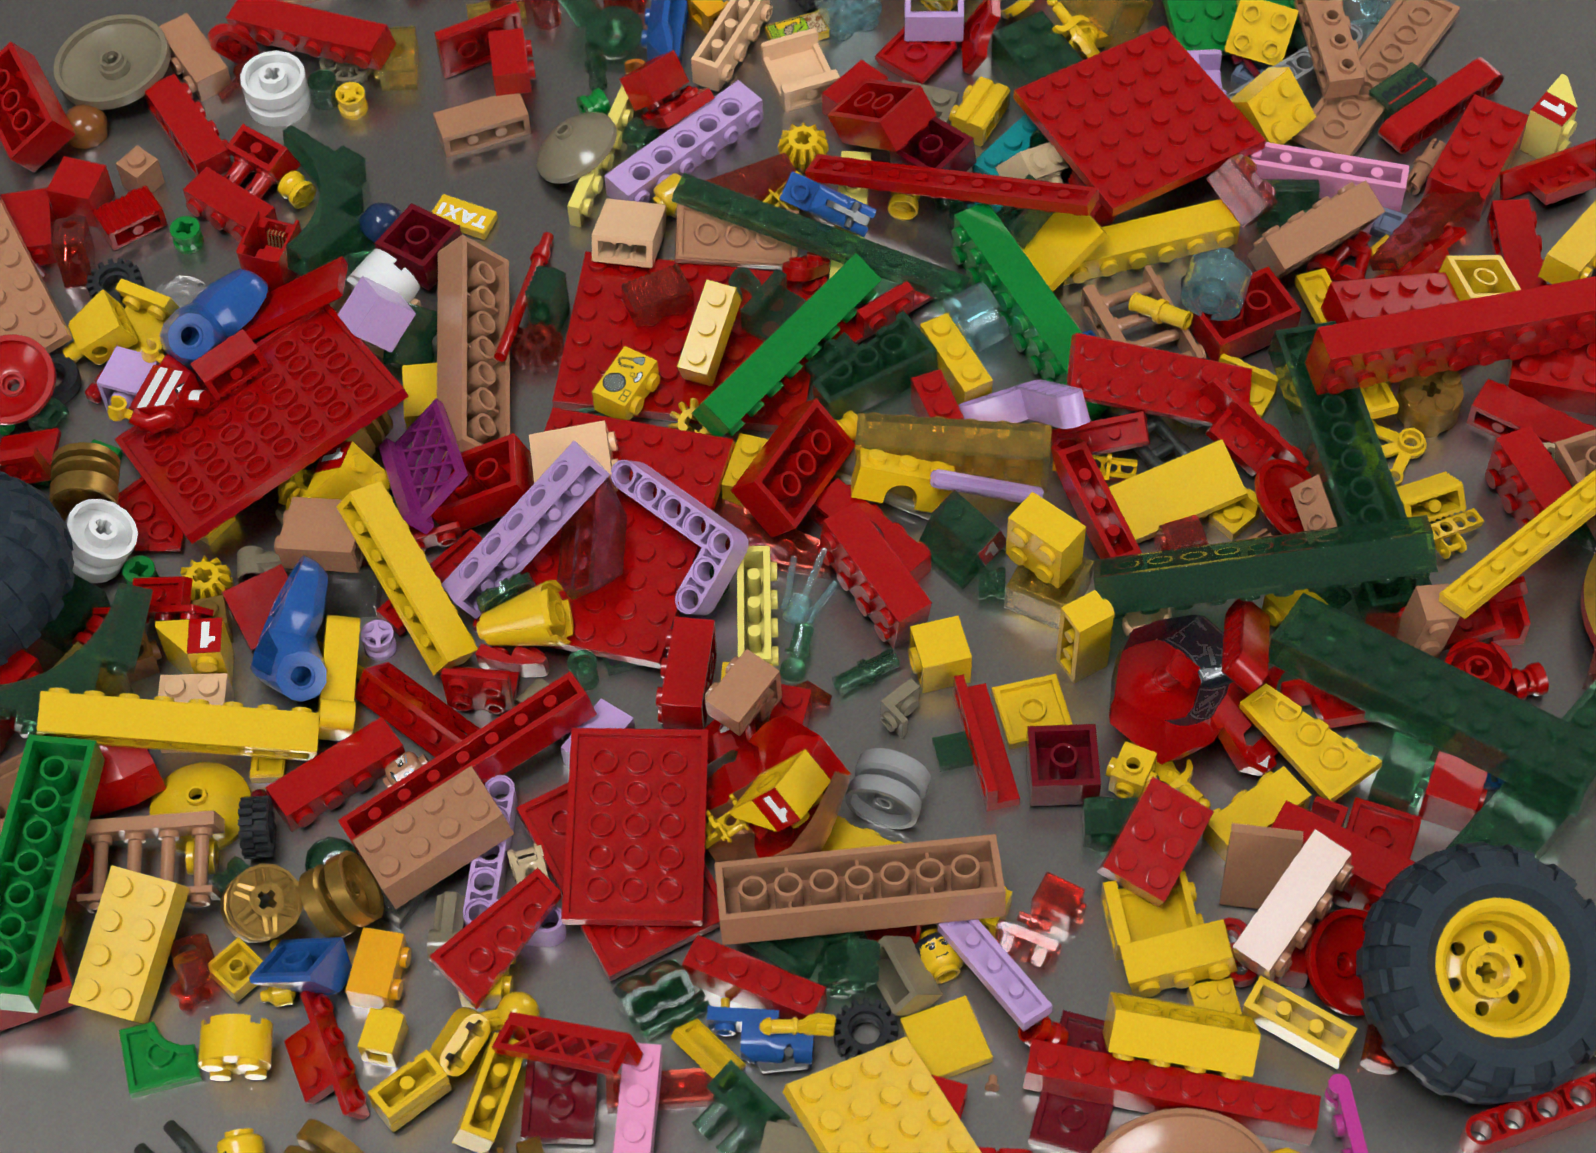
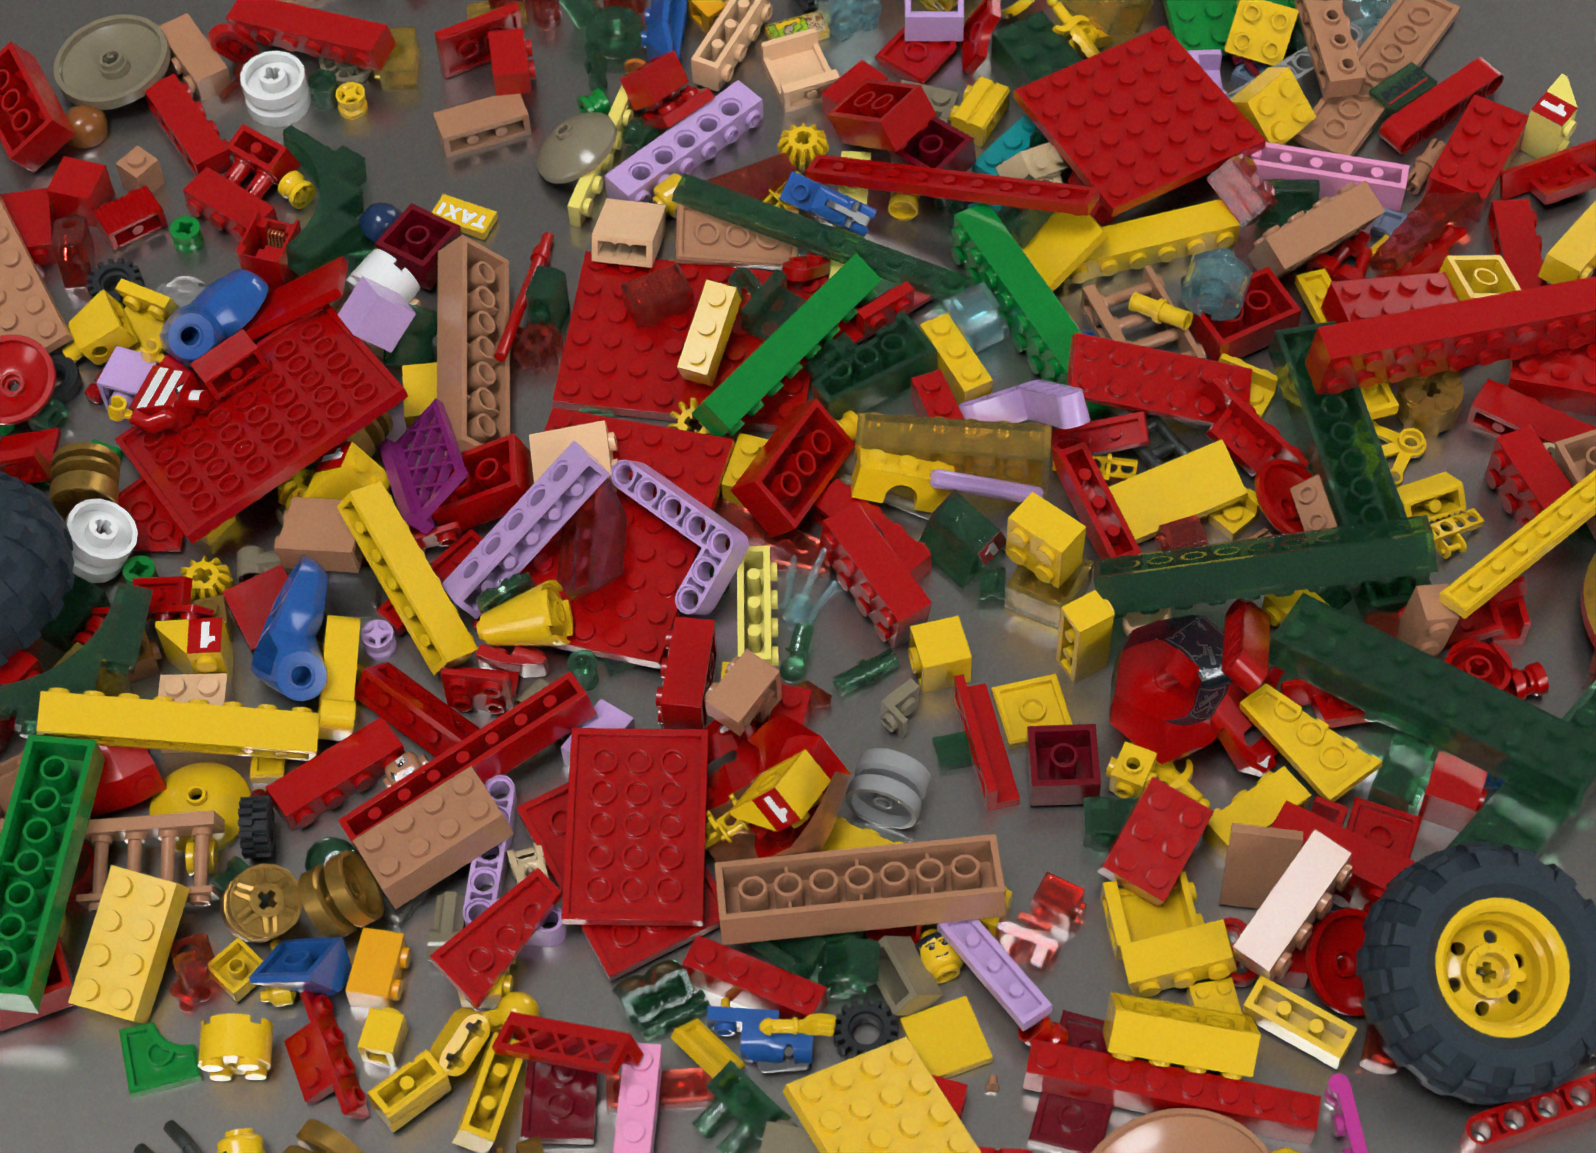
(626, 385): yellow brick -> none

